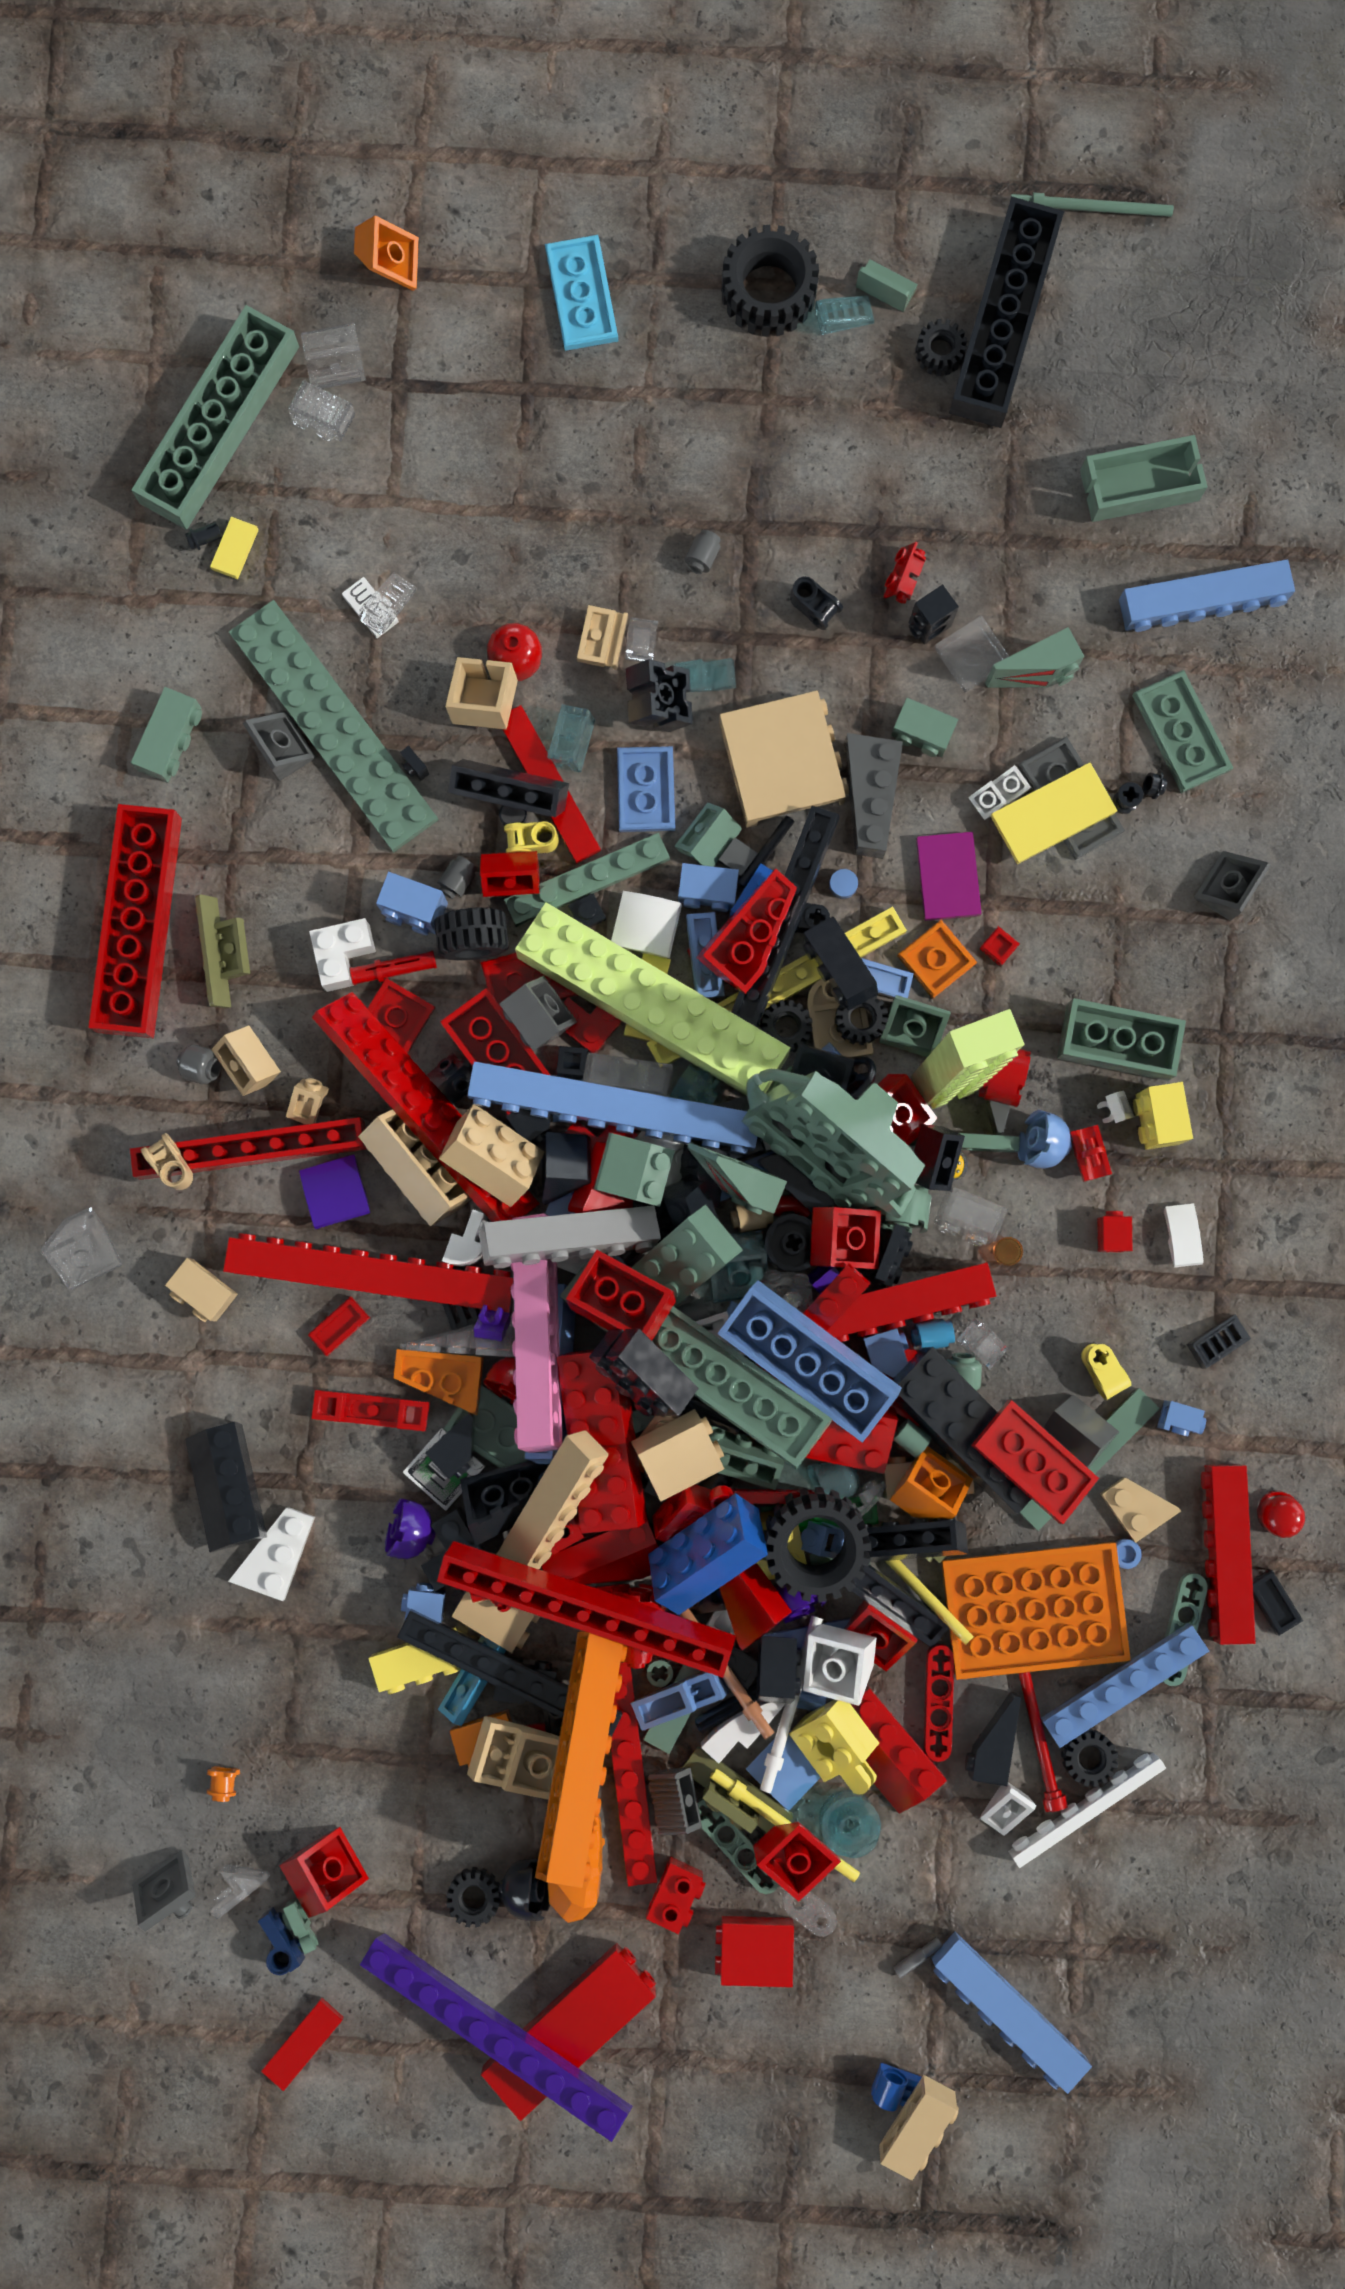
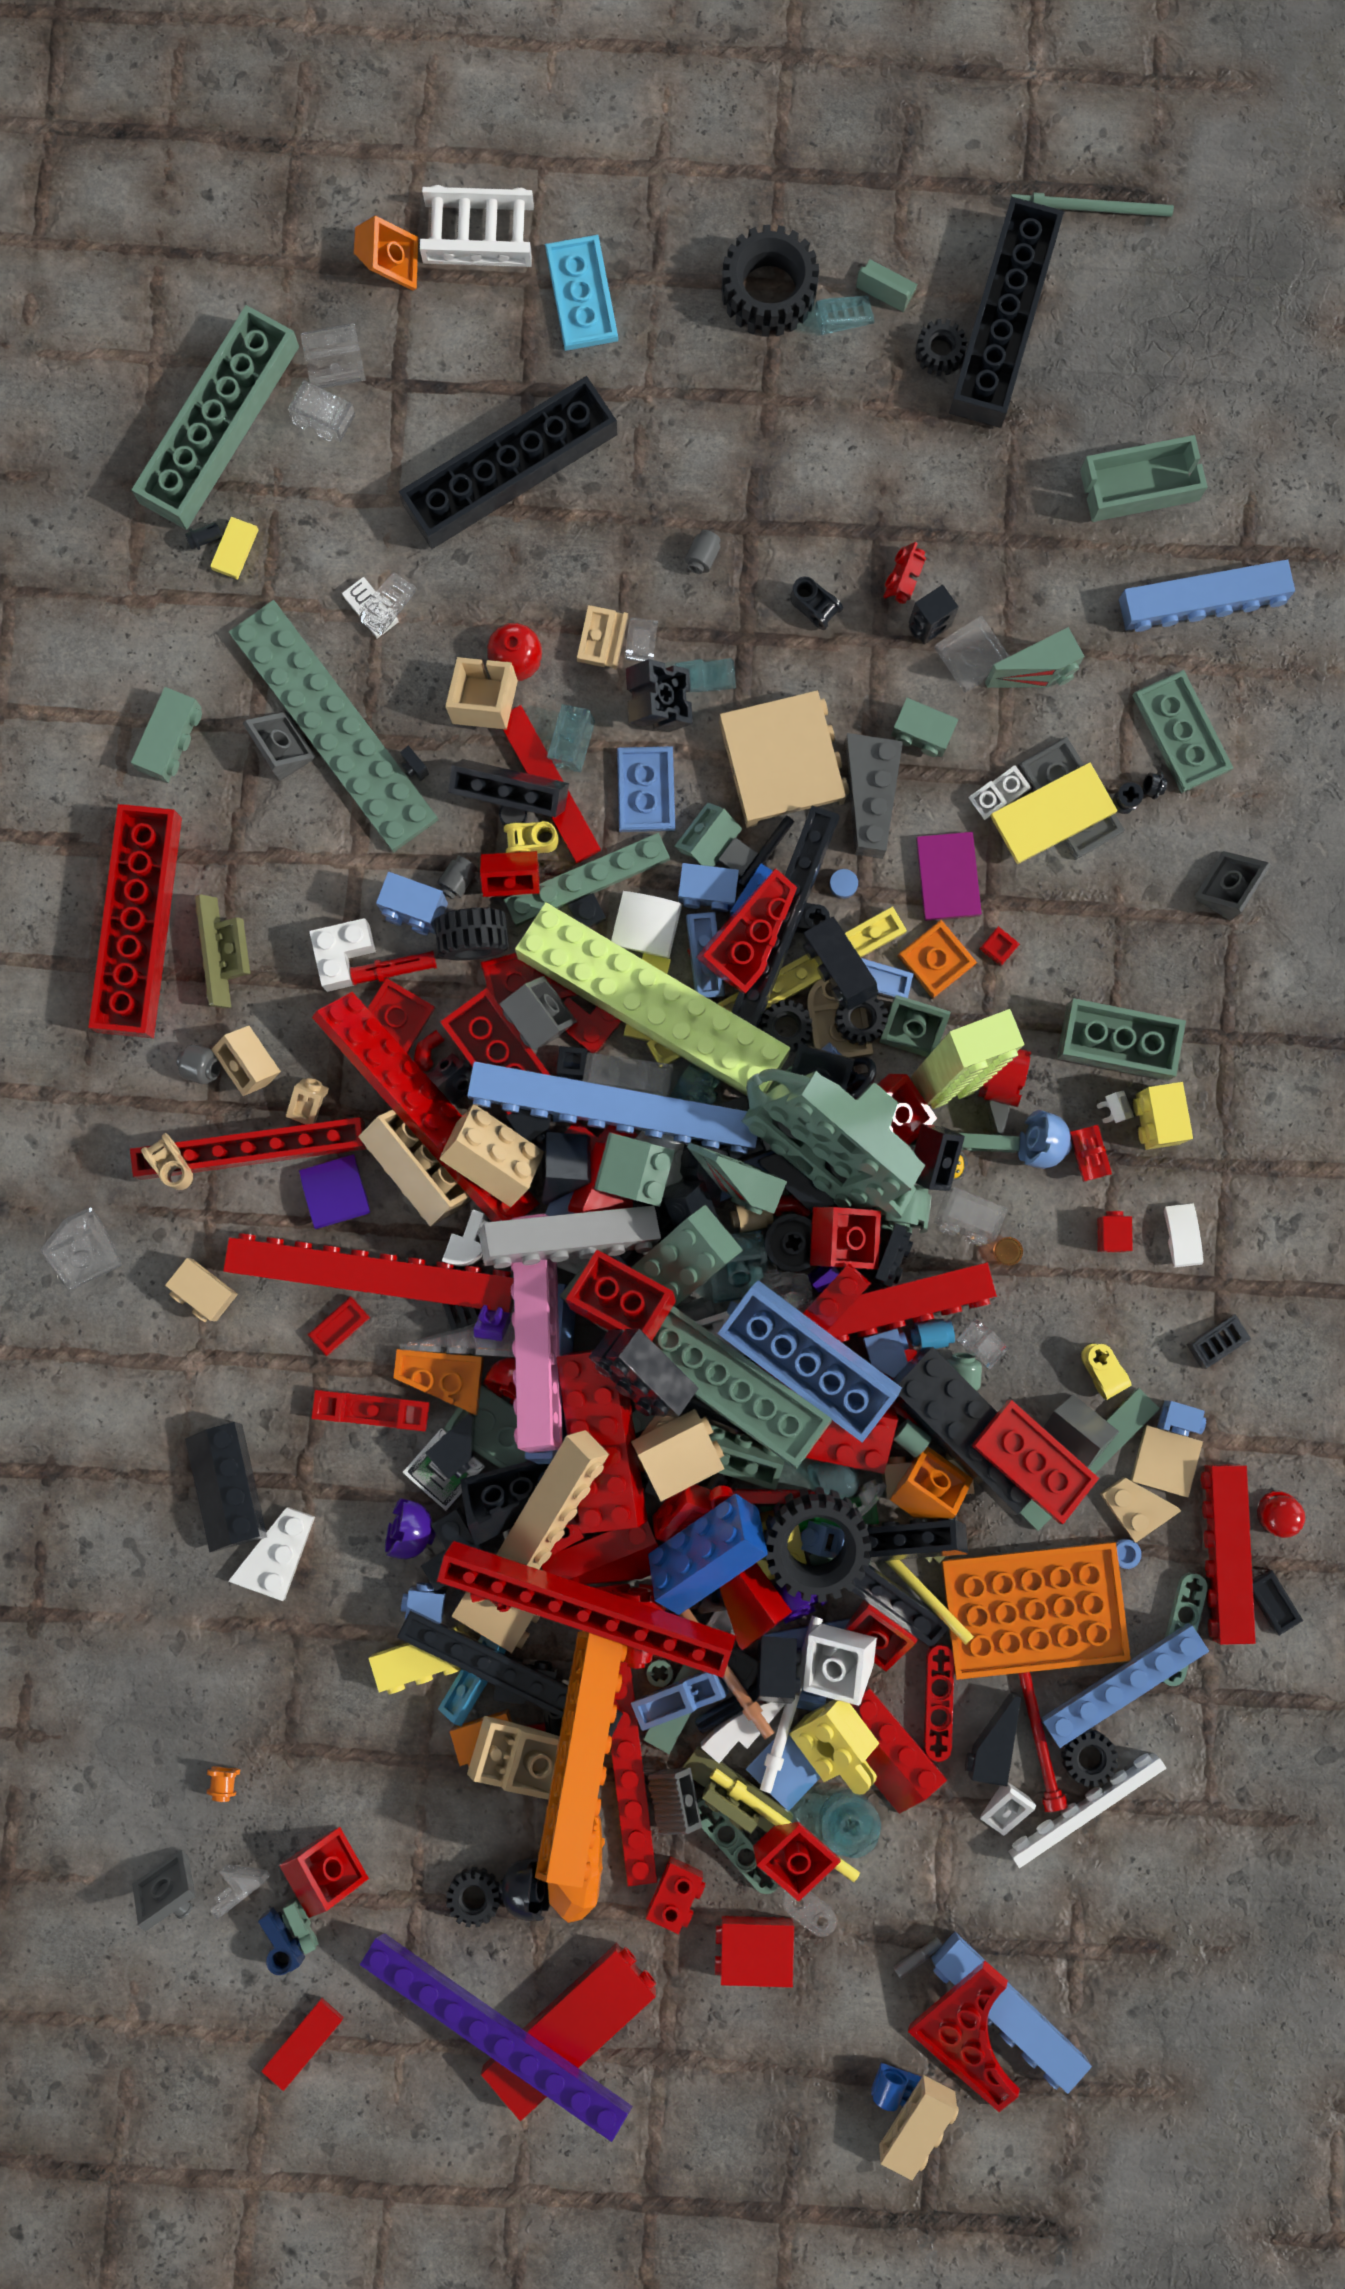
(424, 1048): none -> red arm
(474, 252): none -> white fence
(509, 462): none -> black brick
(958, 2035): none -> red plate
(1166, 1461): none -> tan tile

